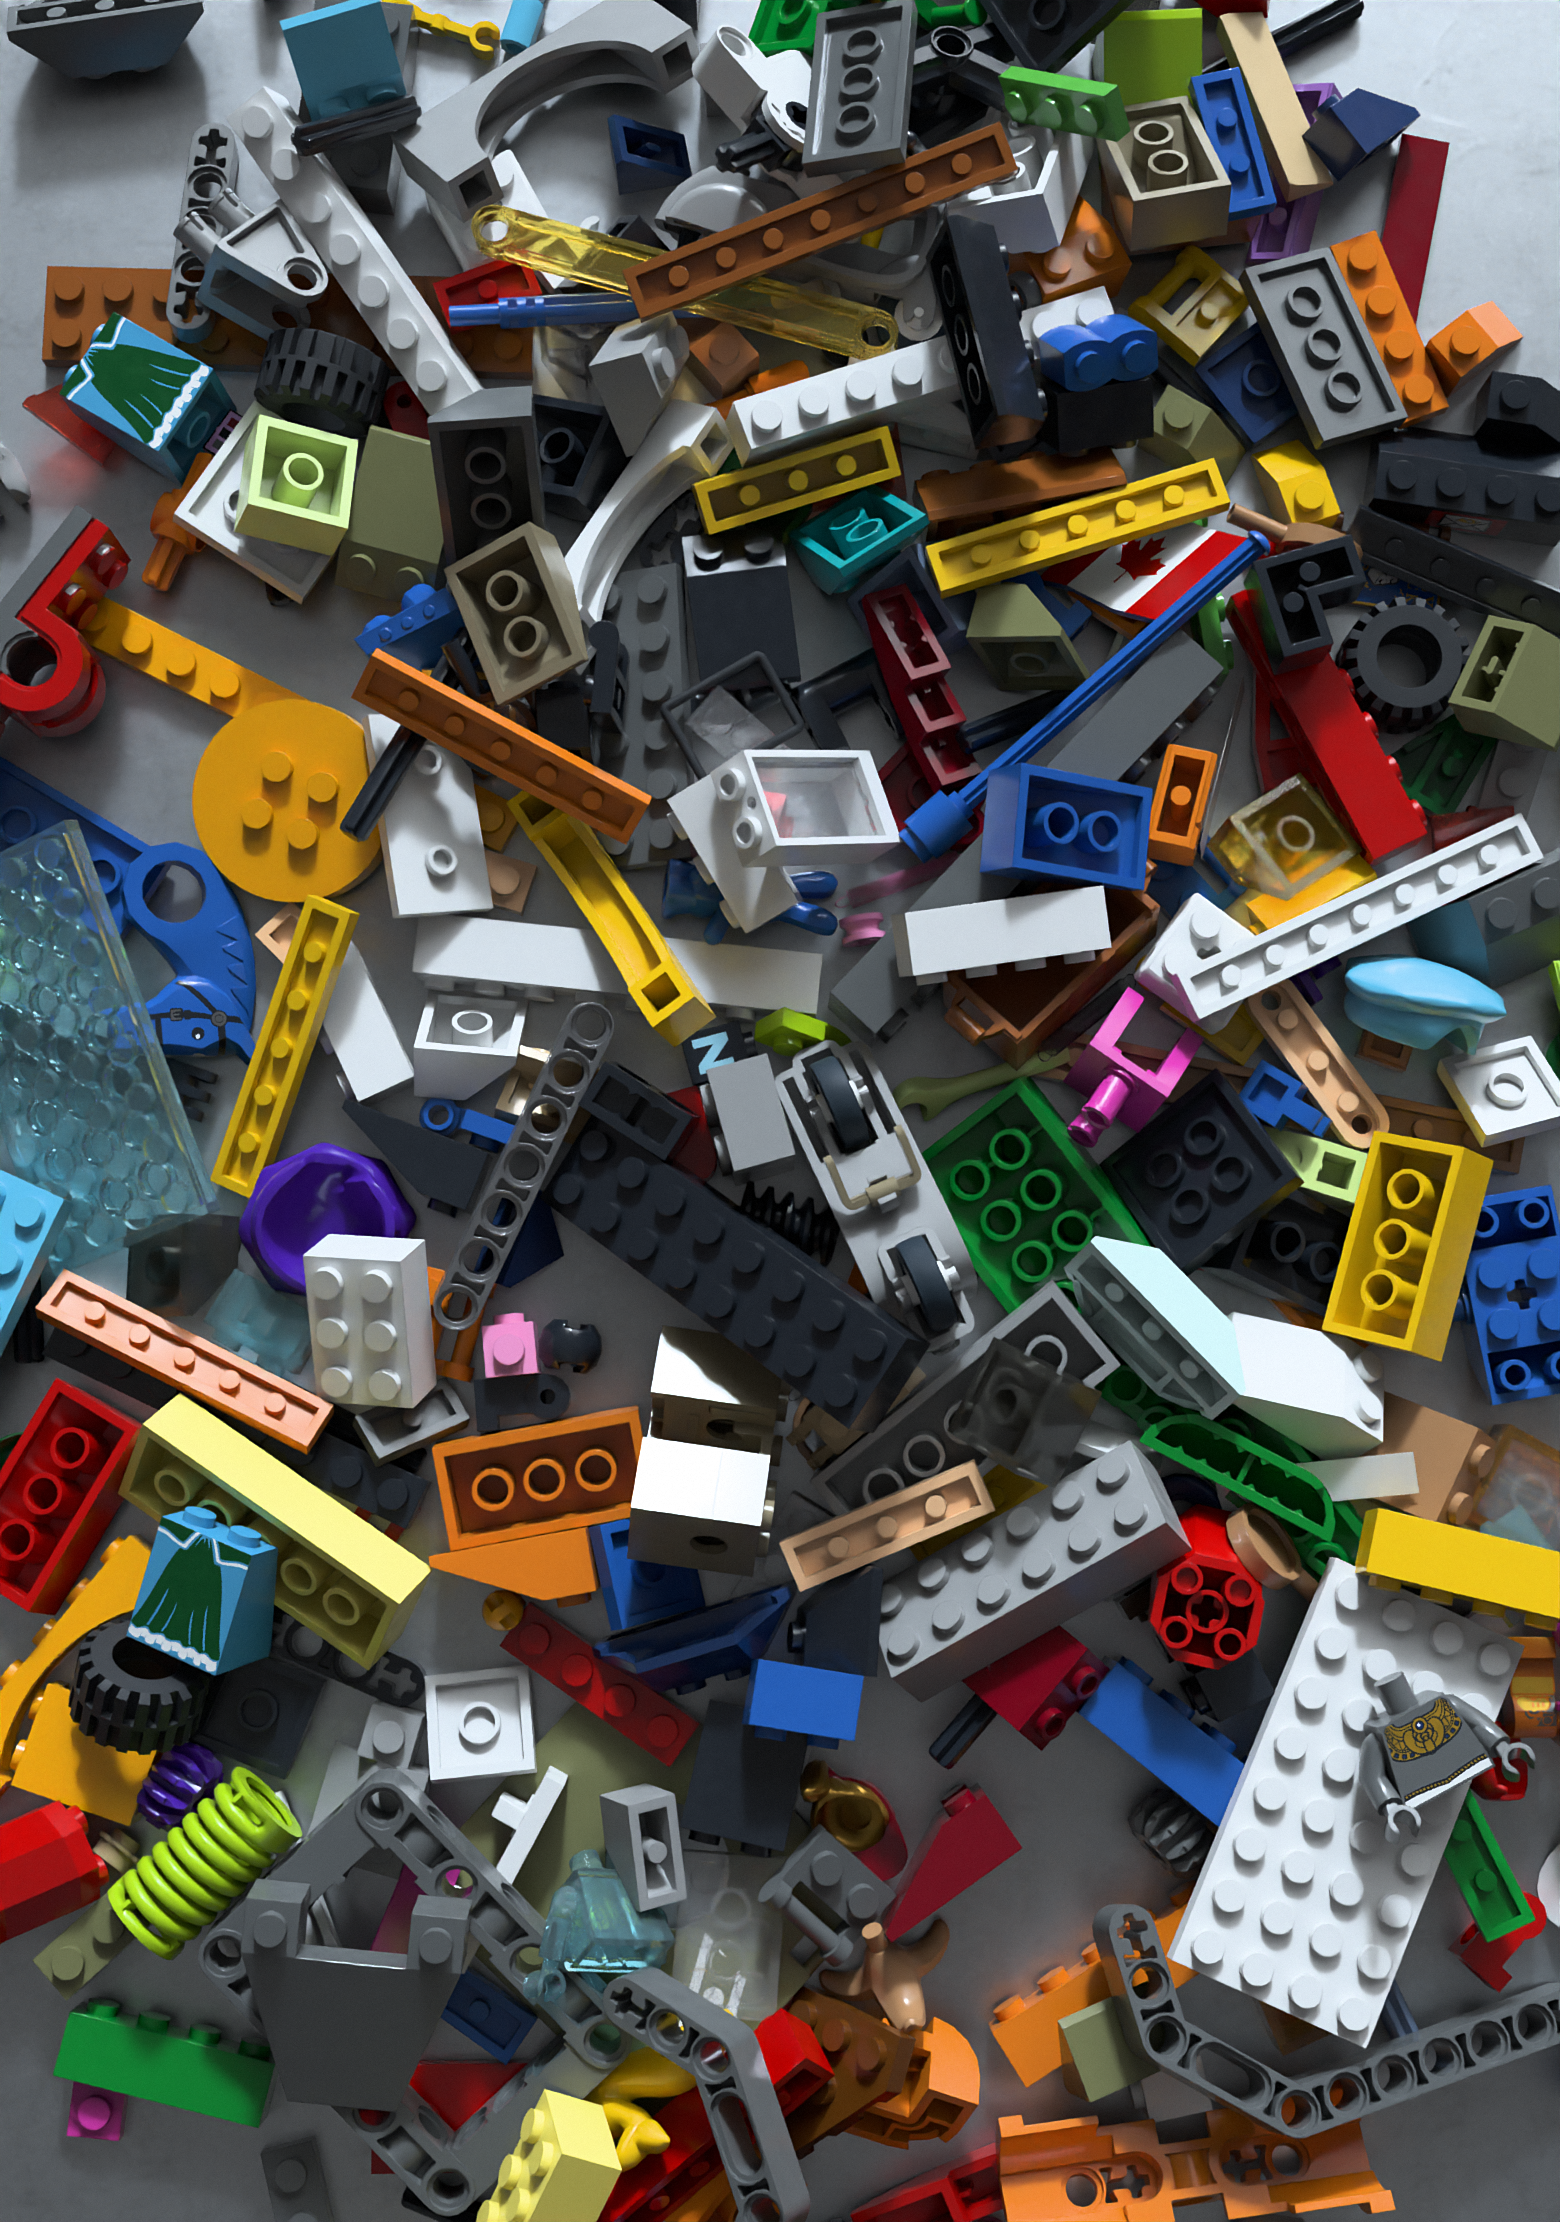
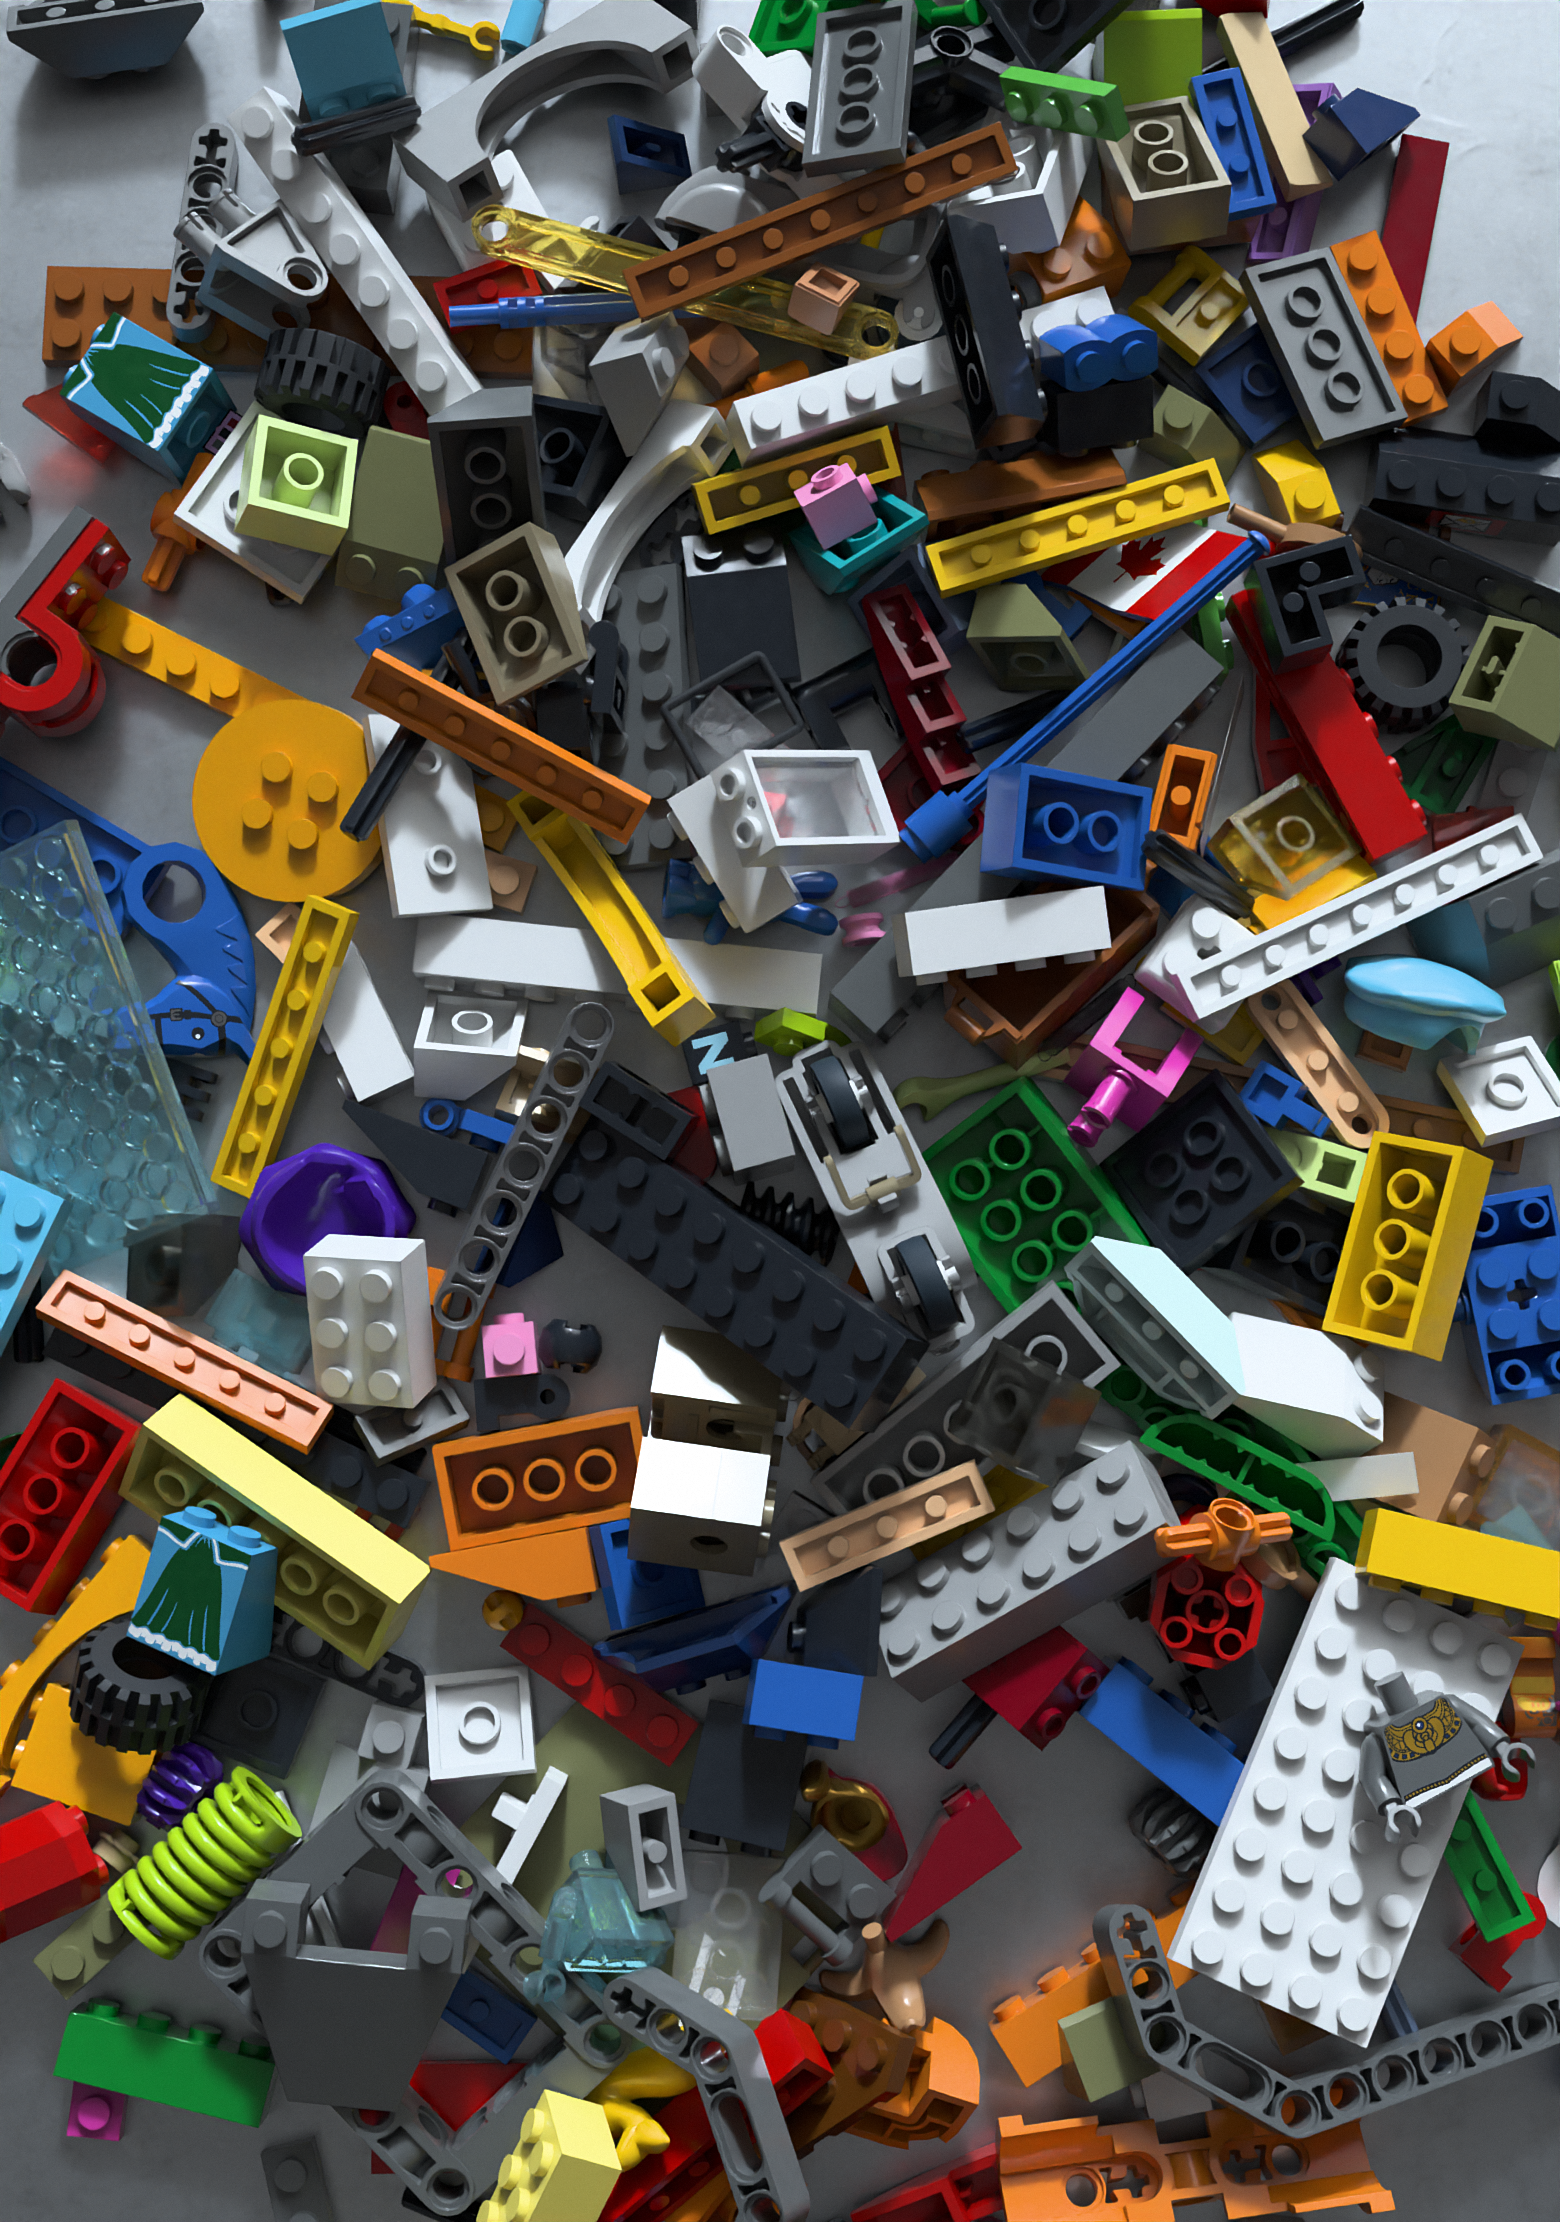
(822, 298): none -> nougat slope
(837, 504): none -> bright pink brick
(1197, 874): none -> black axle
(1223, 1534): none -> orange axle

